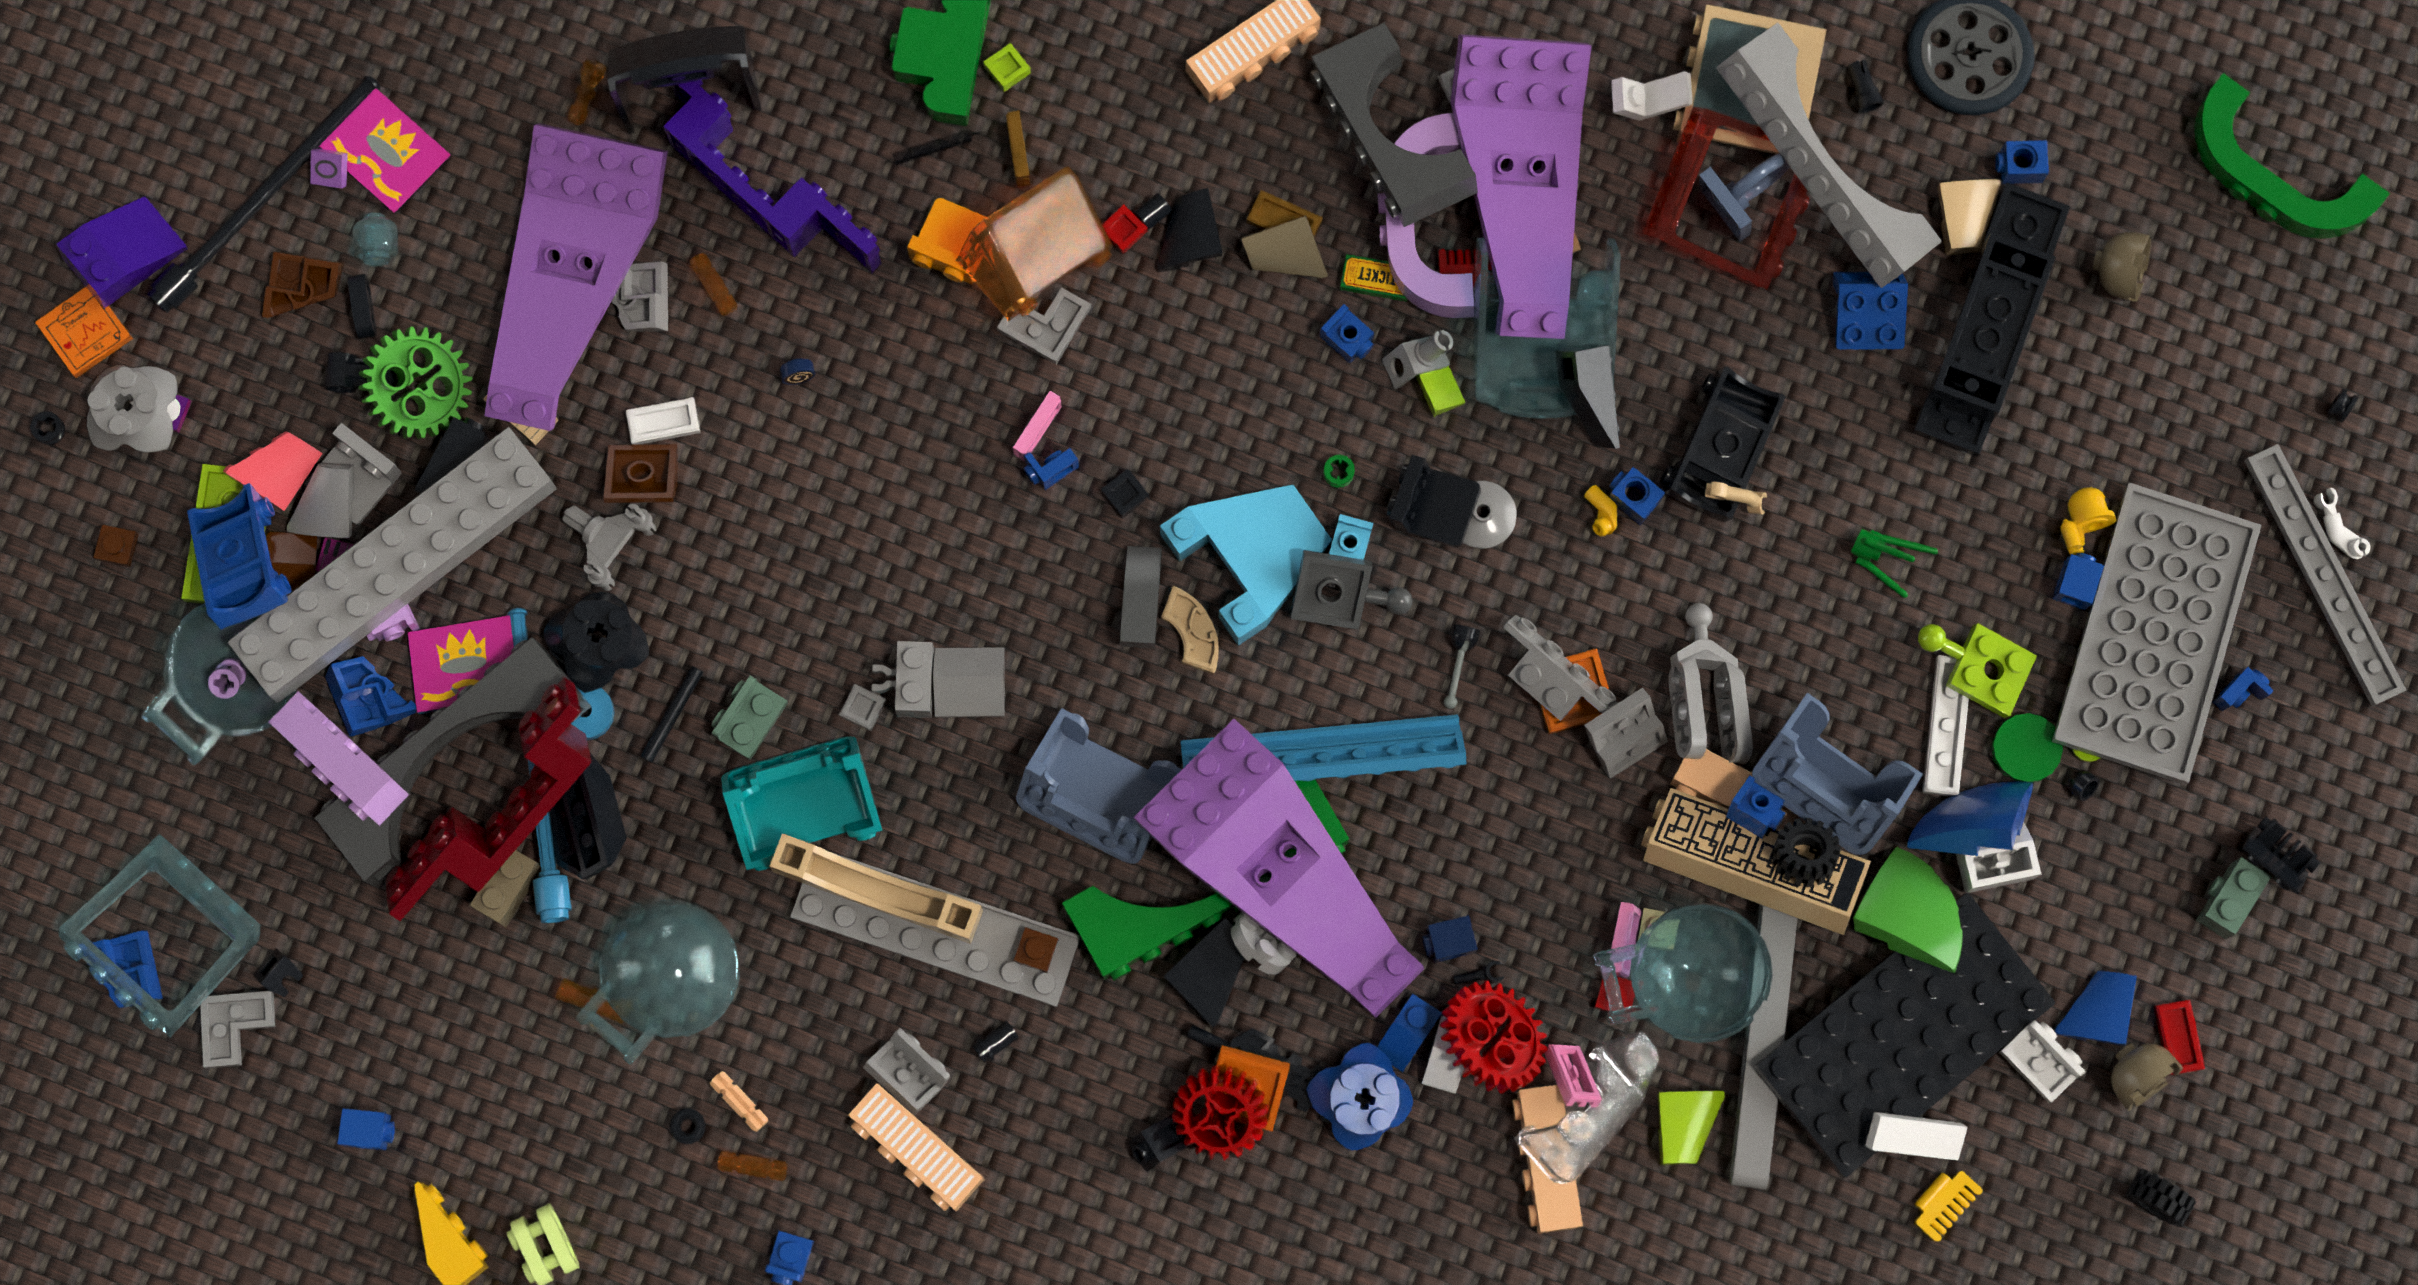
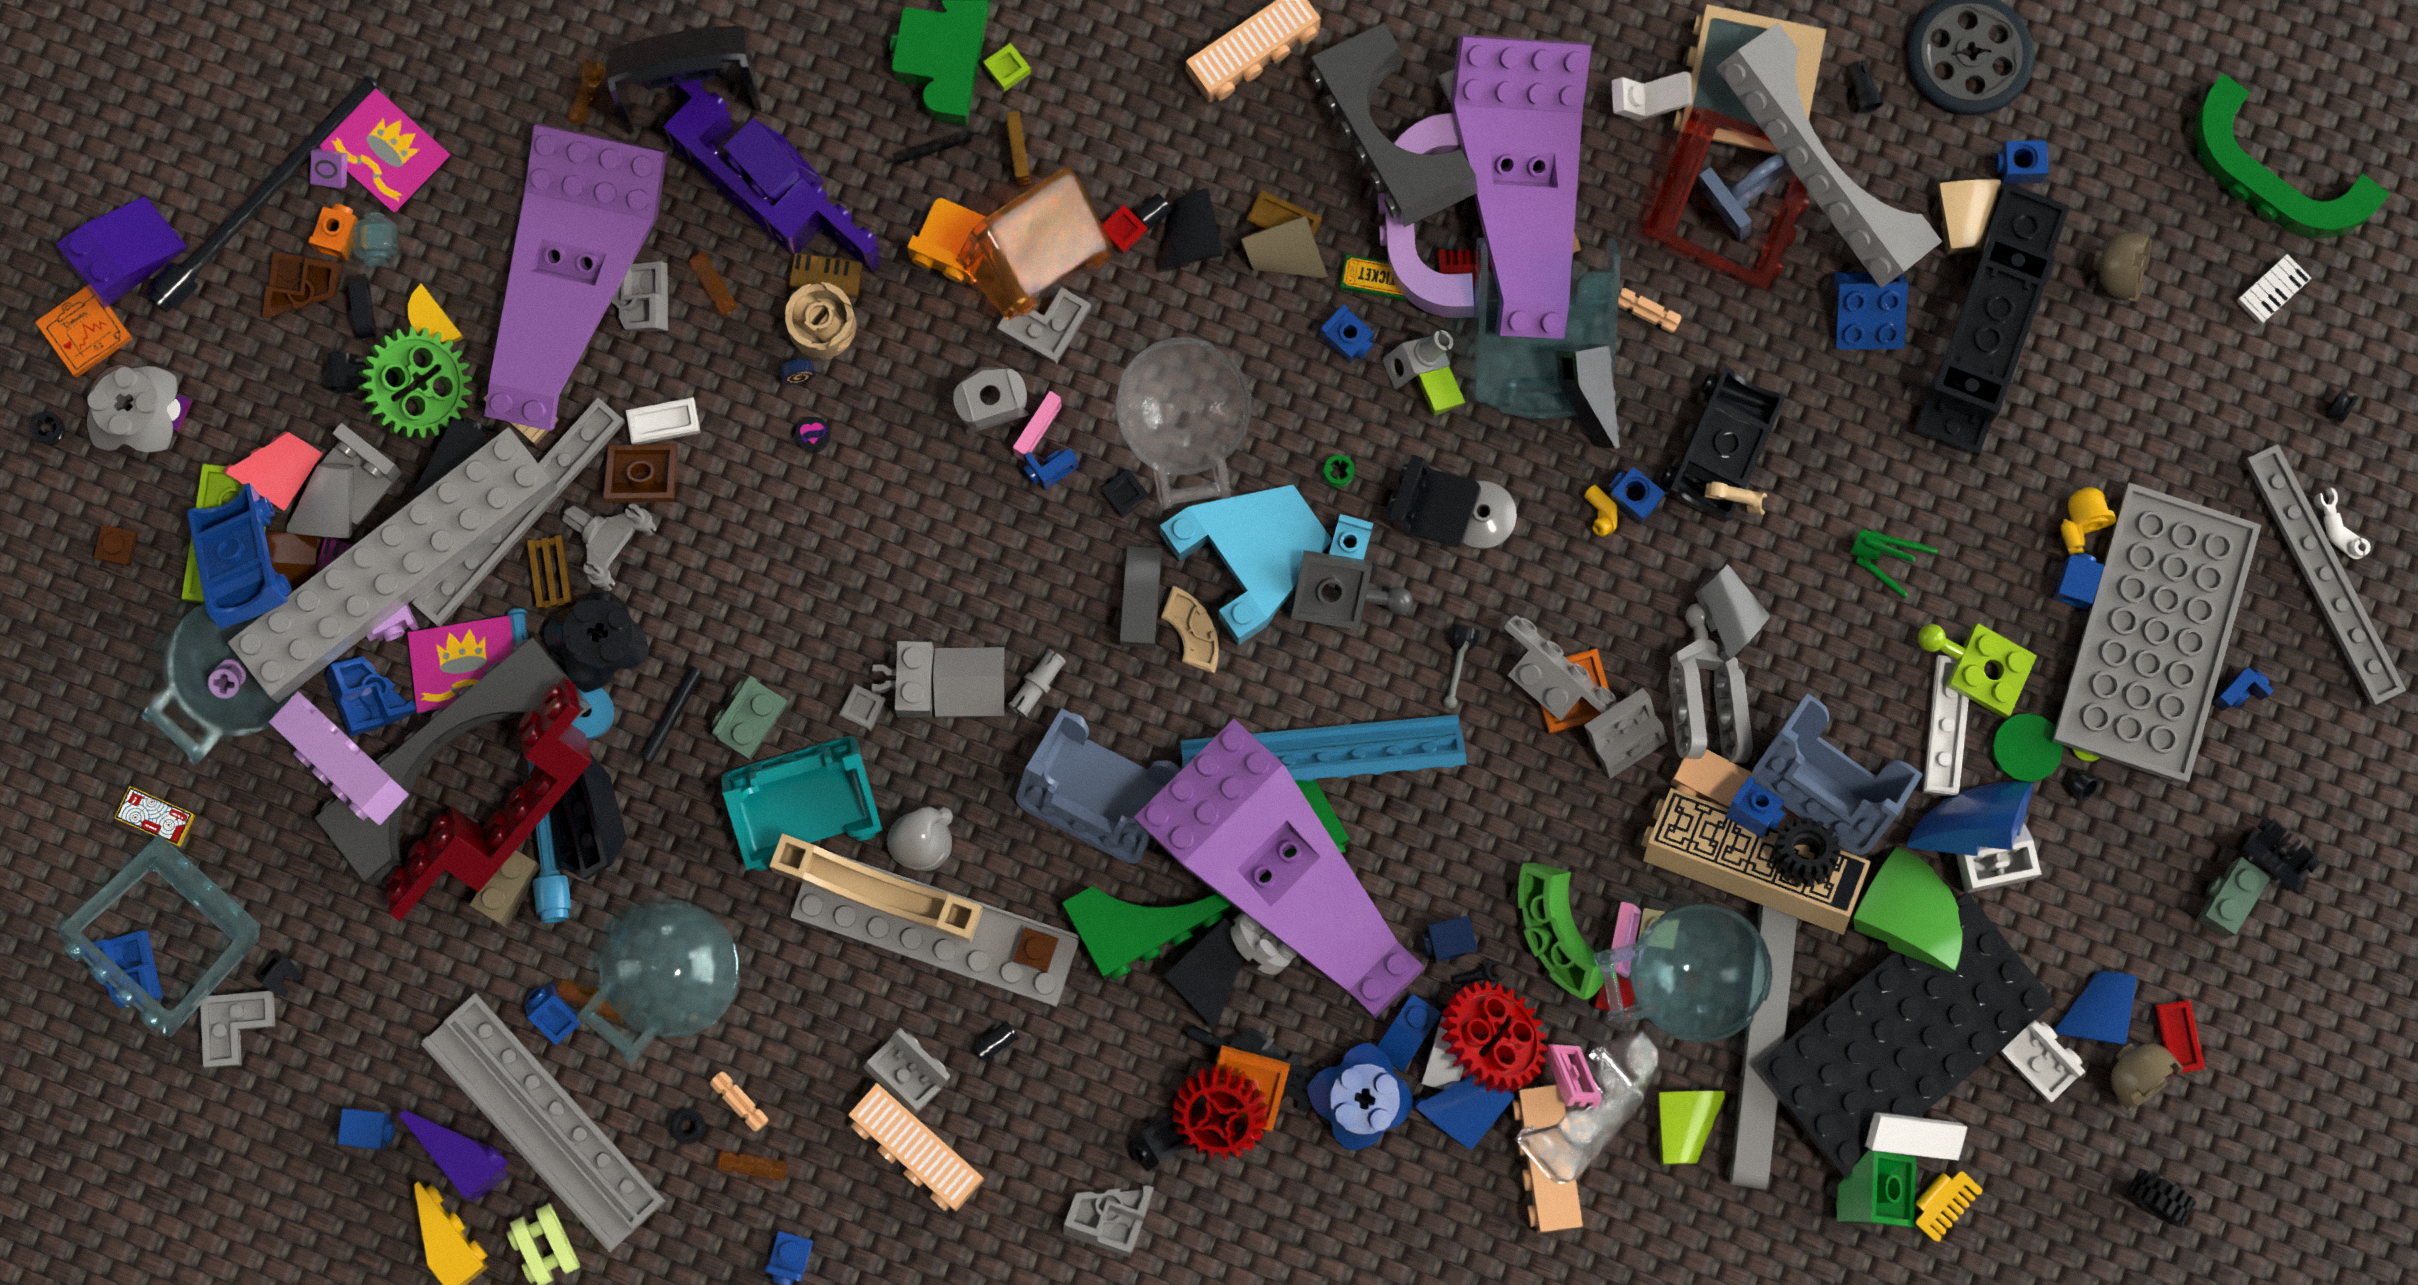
(154, 816): none -> tile
(338, 242): none -> orange brick
(425, 312): none -> yellow tile
(466, 1163): none -> dark purple slope
(543, 1122): none -> light grey plate
(545, 544): none -> pearl gold tile
(550, 1013): none -> blue bracket
(562, 466): none -> light grey plate
(768, 160): none -> dark purple slope
(813, 434): none -> black tile
(818, 269): none -> pearl gold tile
(820, 320): none -> tan brick
(921, 838): none -> light grey piece
(982, 416): none -> light grey piece
(1037, 683): none -> light grey pin
(1109, 1218): none -> light grey slope
(1183, 414): none -> clear windscreen
(1465, 1109): none -> blue slope
(1552, 932): none -> bright green brick
(1648, 310): none -> light nougat axle
(1730, 610): none -> dark grey slope
(1879, 1191): none -> green slope
(2273, 289): none -> white tile

